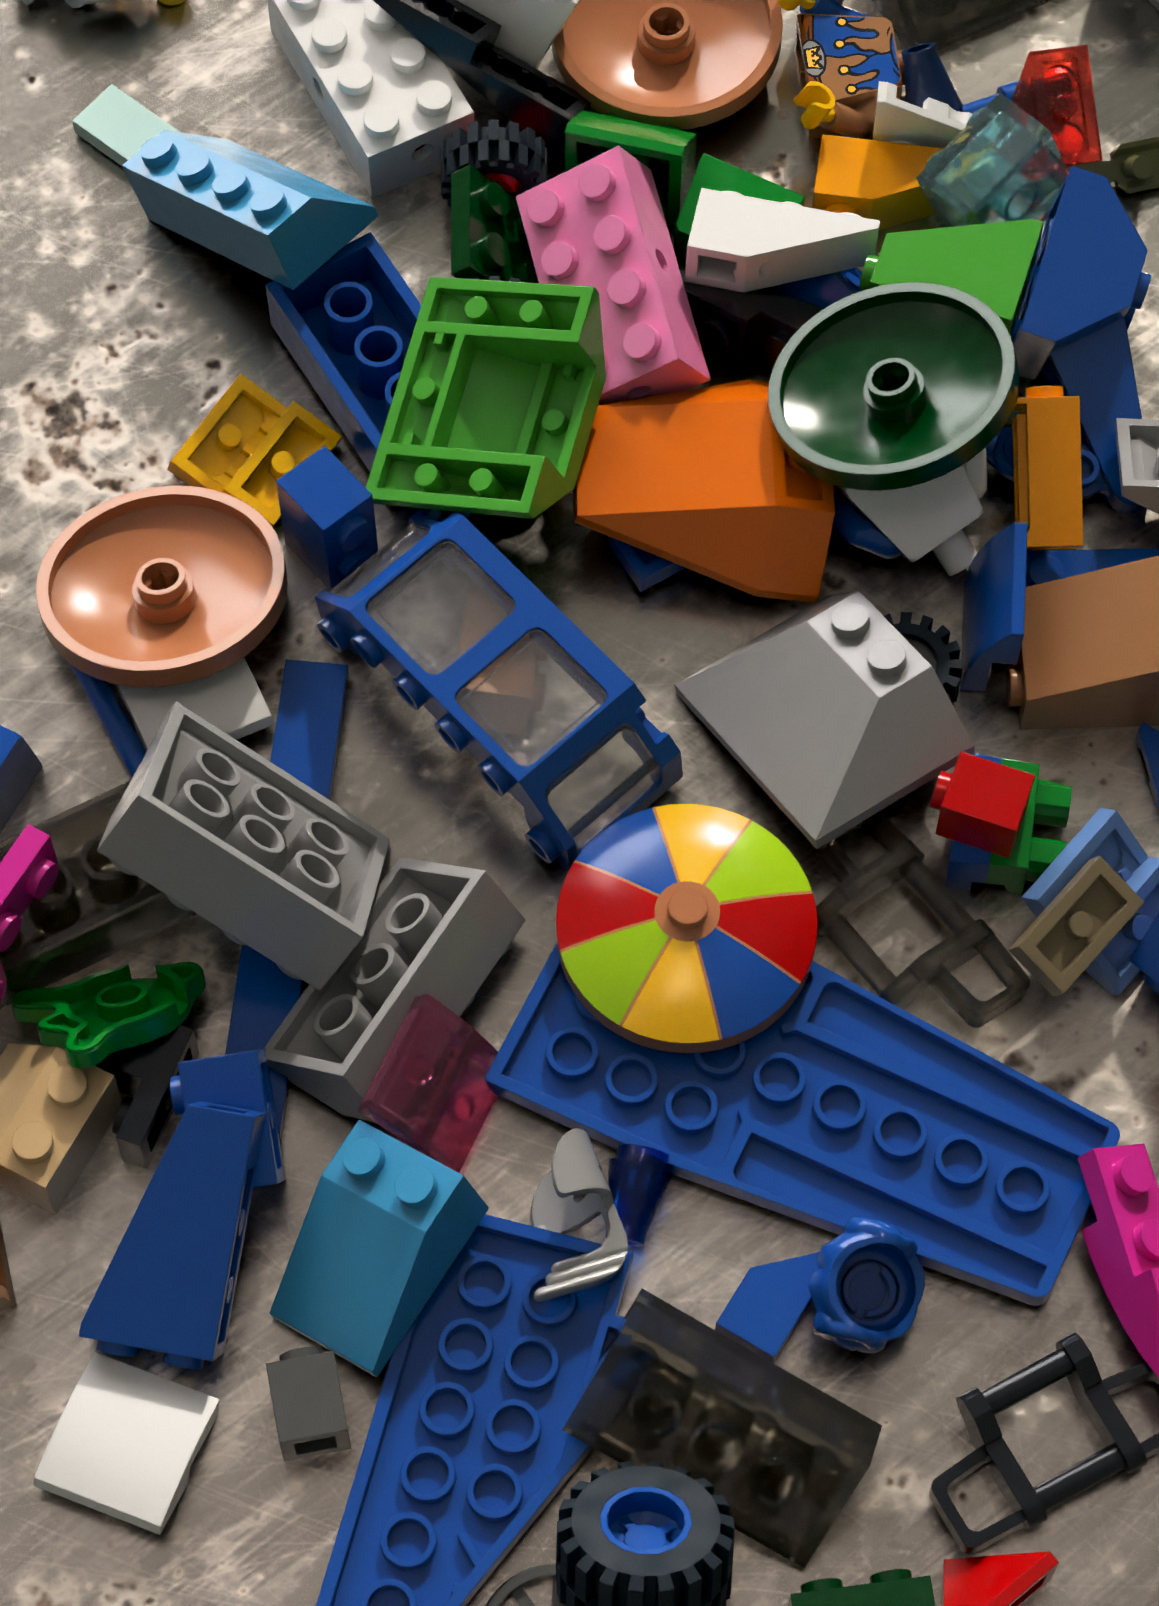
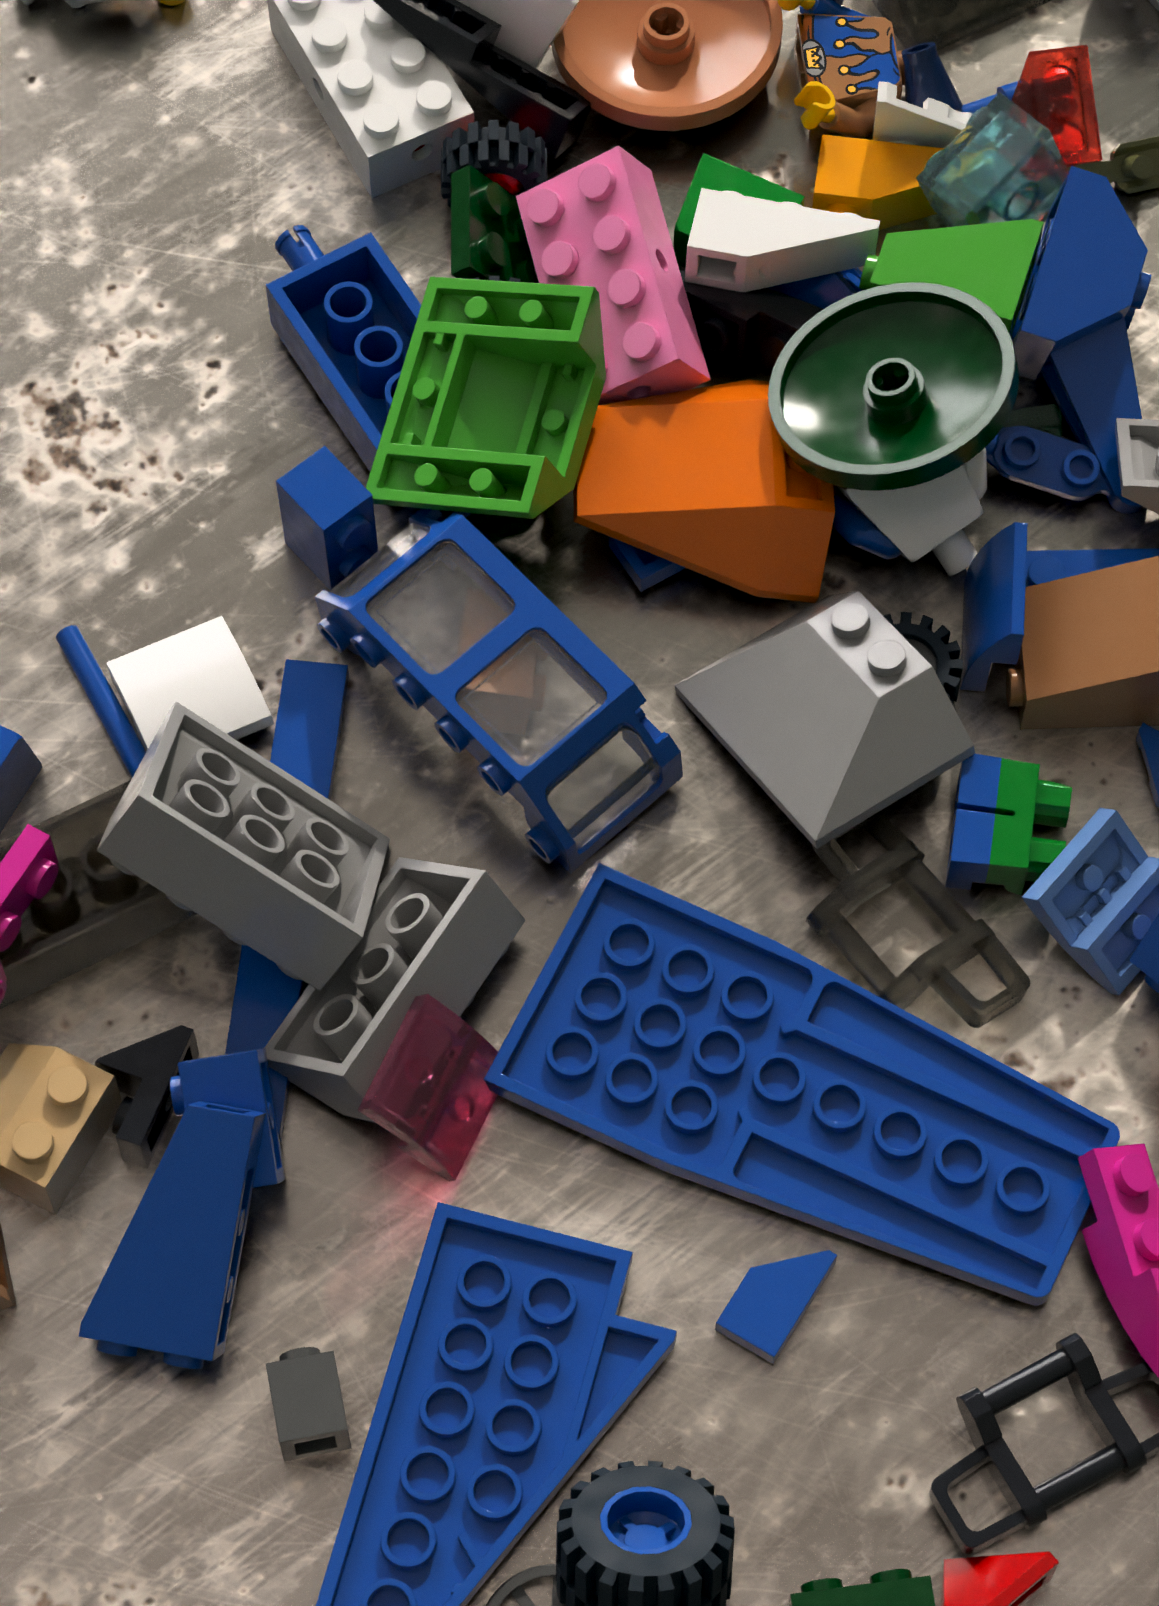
(110, 1010): green tile -> none
(118, 124): light aqua tile -> none
(126, 1443): white slope -> none
(162, 586): nougat dish -> none
(244, 205): dark azure slope -> none
(250, 445): yellow slope -> none
(374, 1246): dark azure slope -> none
(562, 1208): light grey helmet -> none
(638, 1184): clear blue cone -> none
(661, 148): green slope -> none
(686, 928): dish -> none
(729, 1416): clear smoke slope -> none
(866, 1286): blue hair -> none
(982, 803): red brick -> none
(1048, 468): light orange window -> none
(1076, 926): dark tan plate -> none

